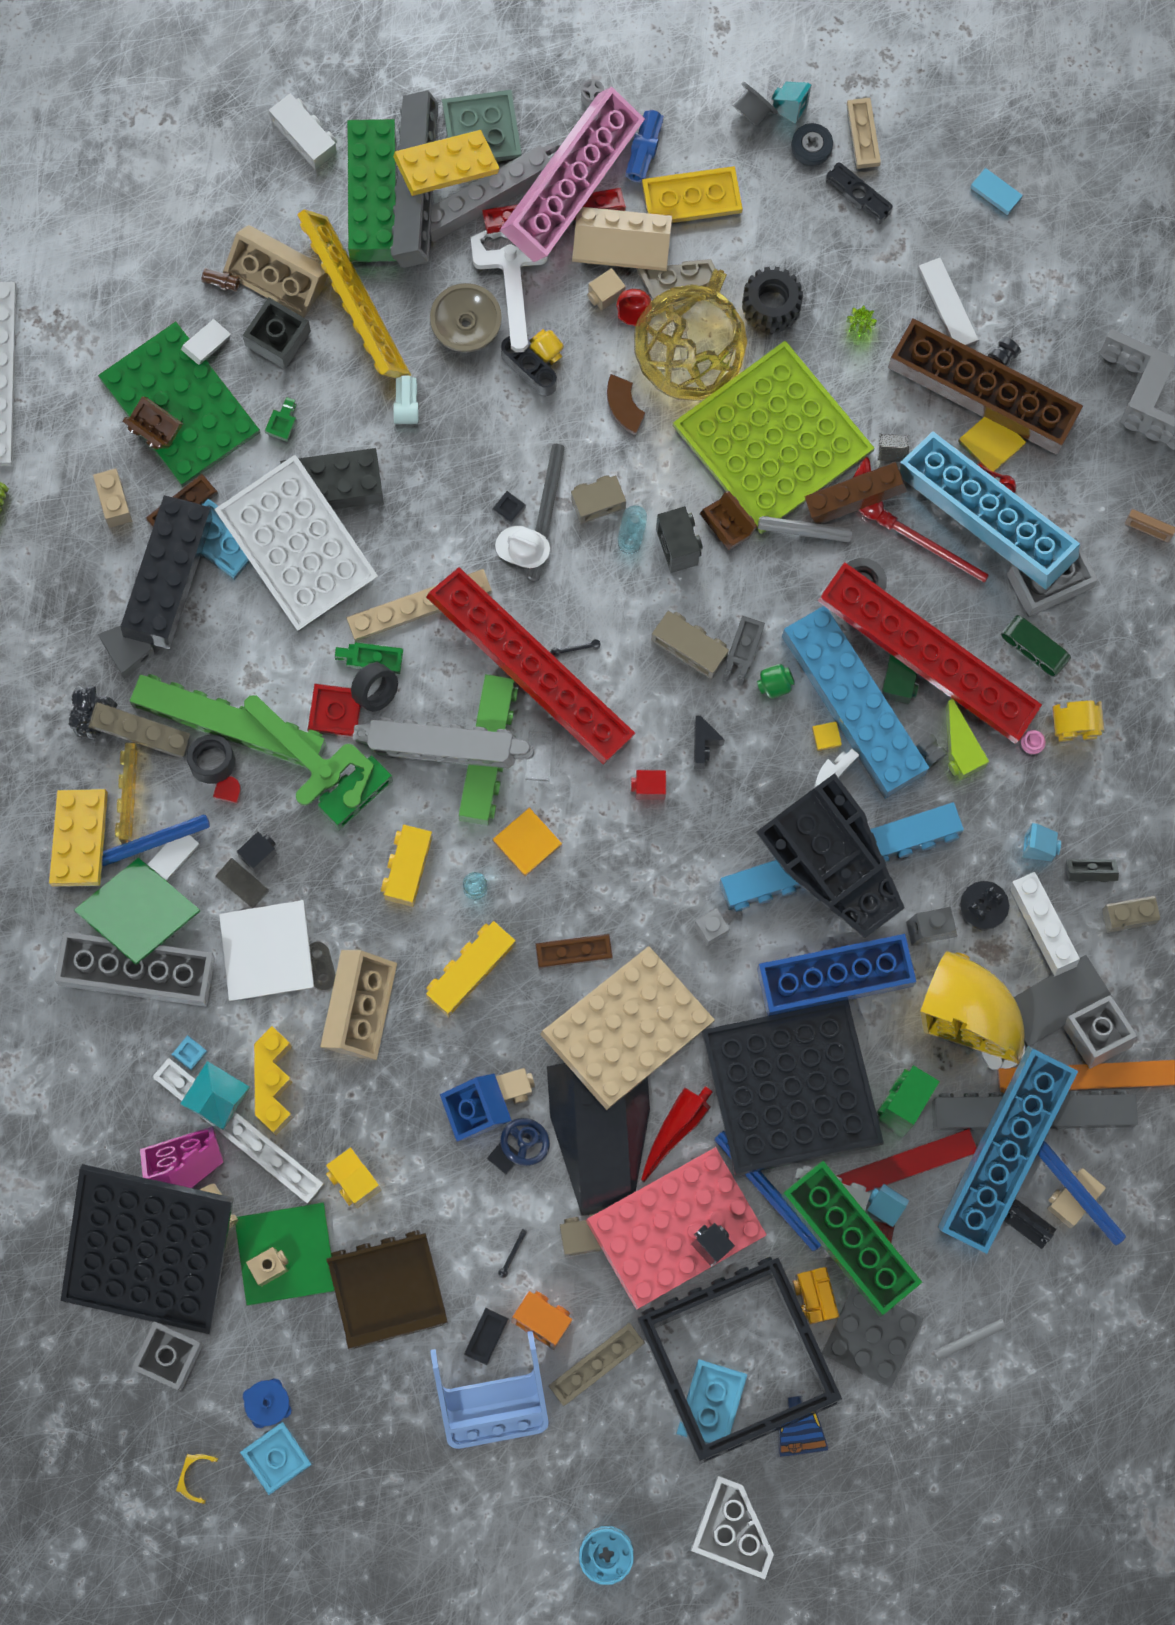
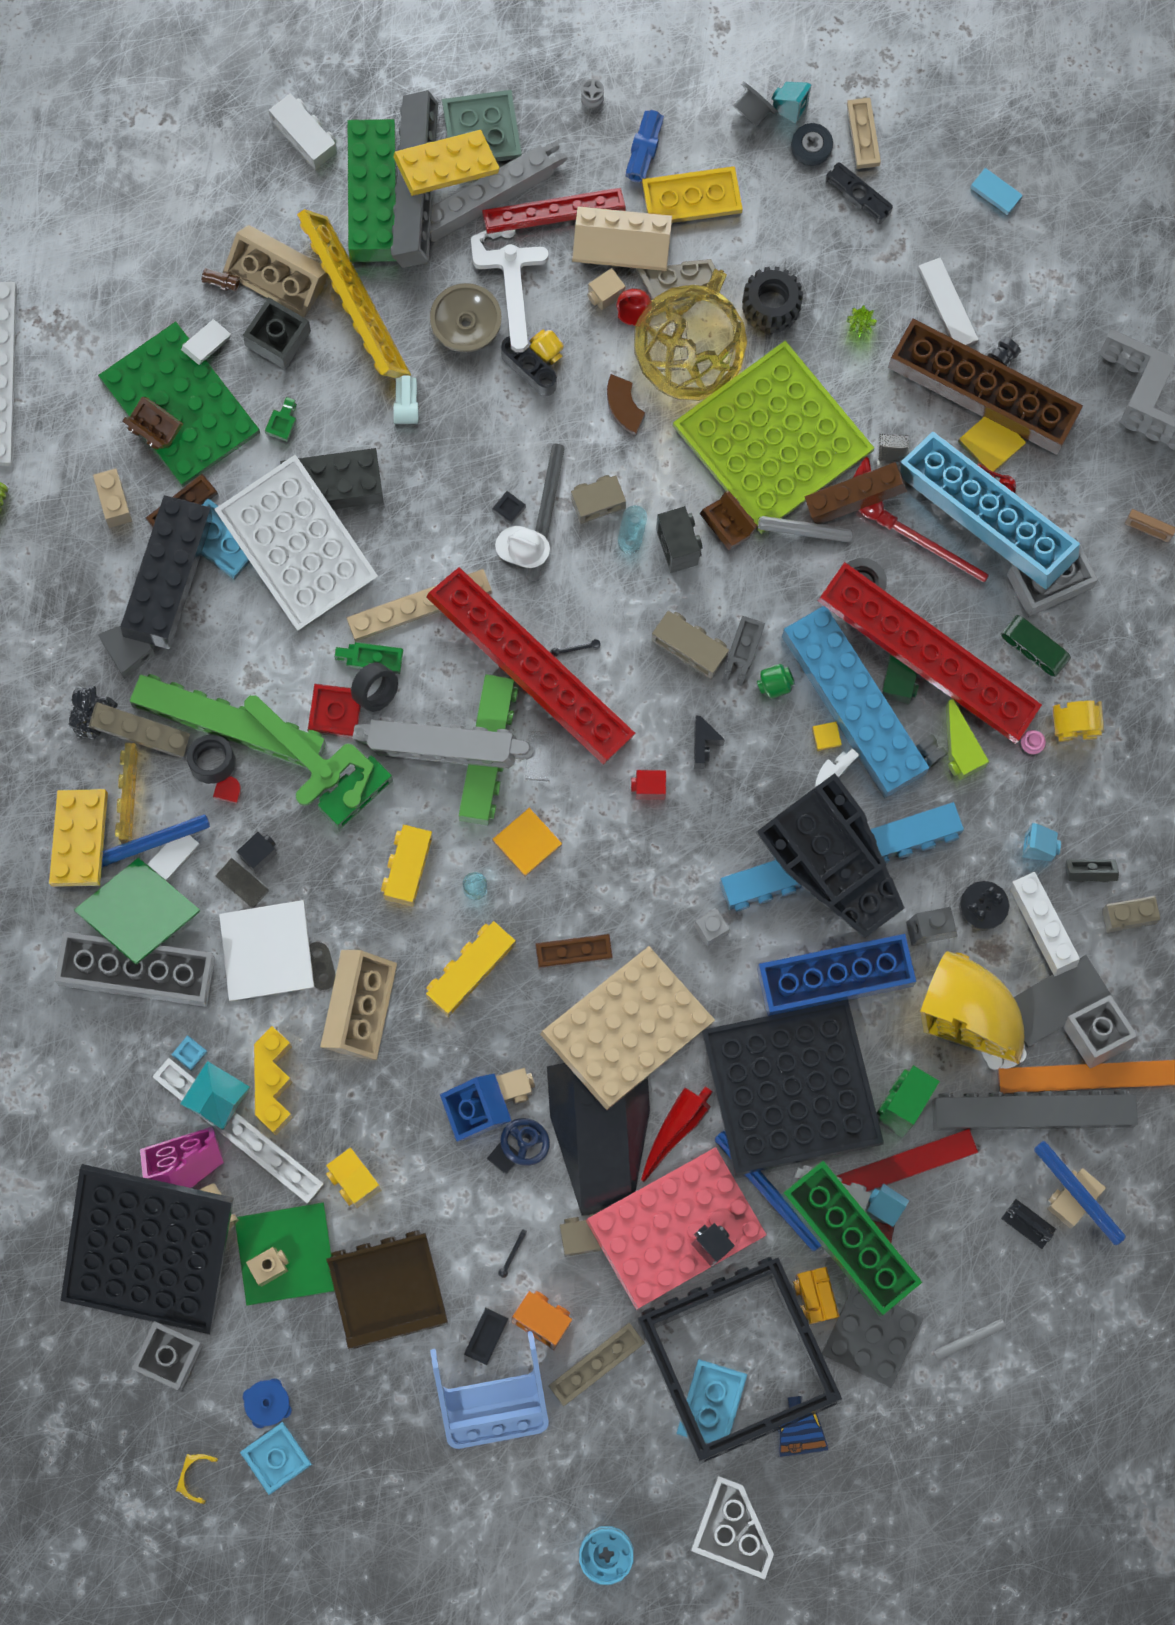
(572, 174): bright pink brick -> none
(1007, 1149): dark azure brick -> none

